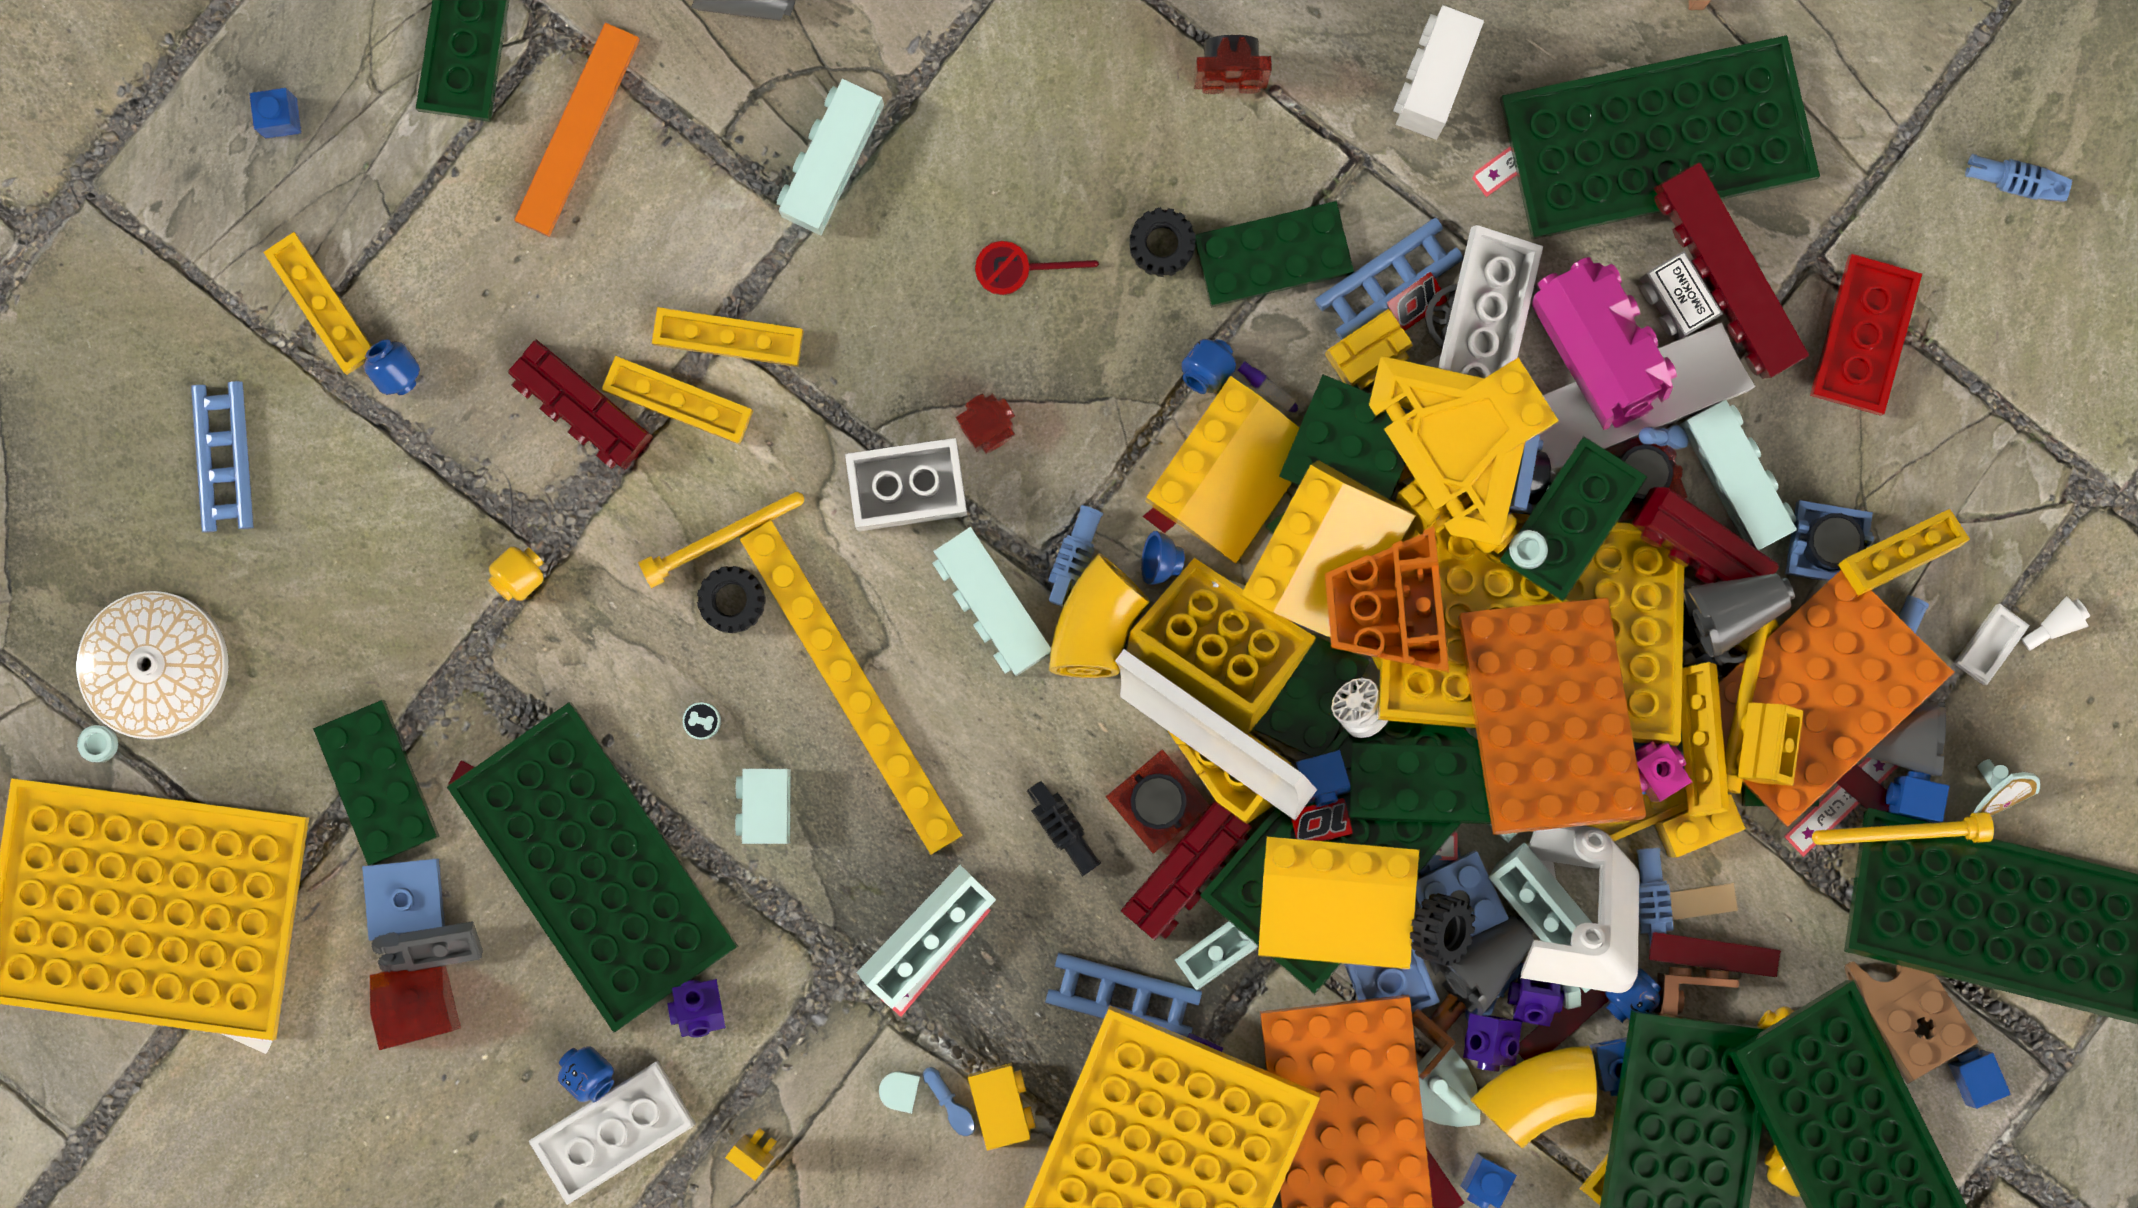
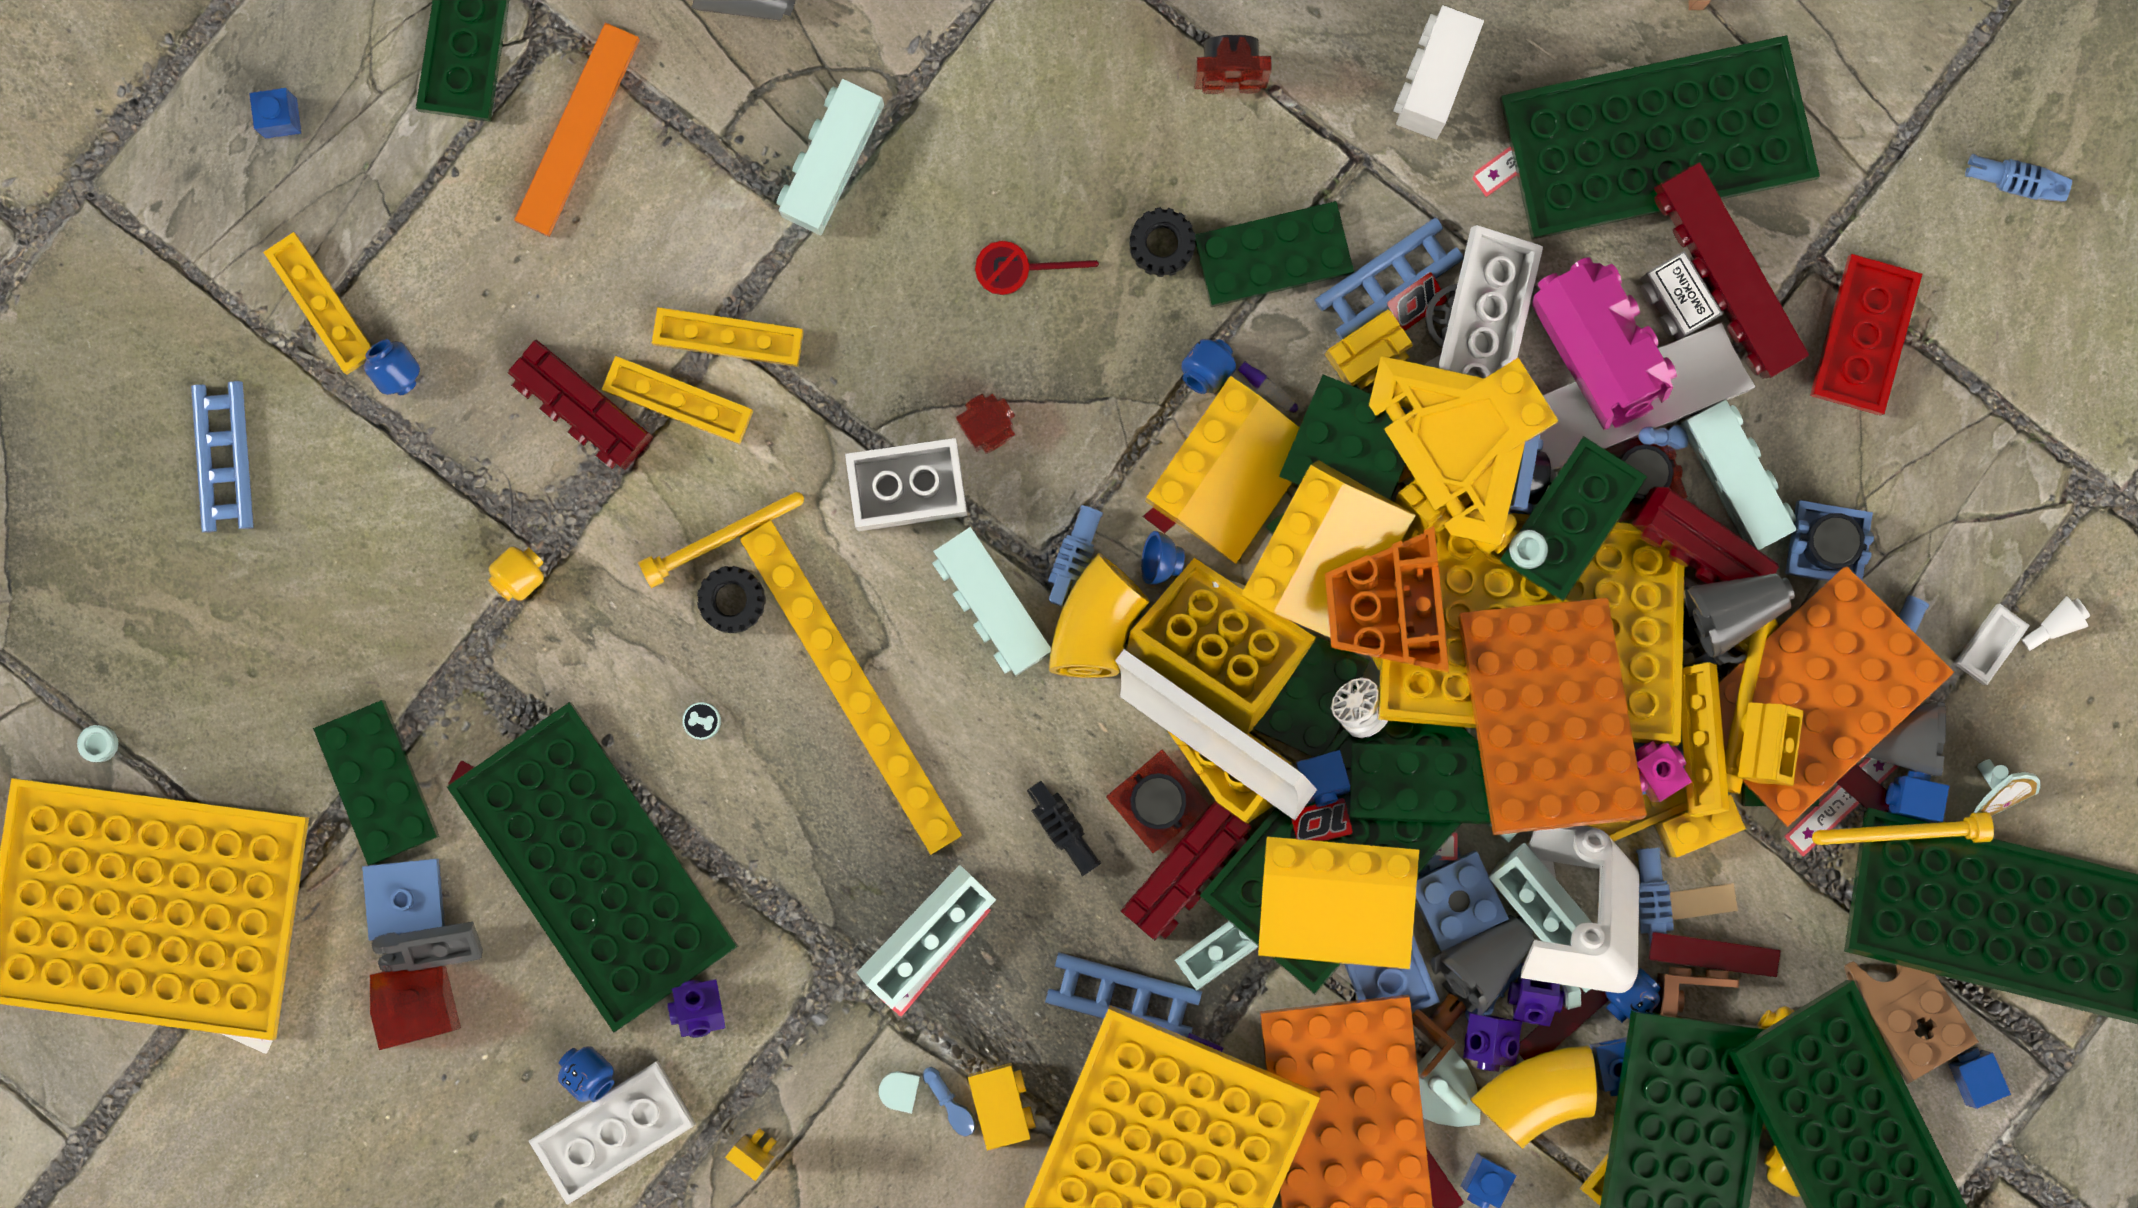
(184, 673): white dish -> none
(764, 806): light aqua brick -> none
(1442, 929): black tyre -> none
(1903, 552): yellow plate -> none

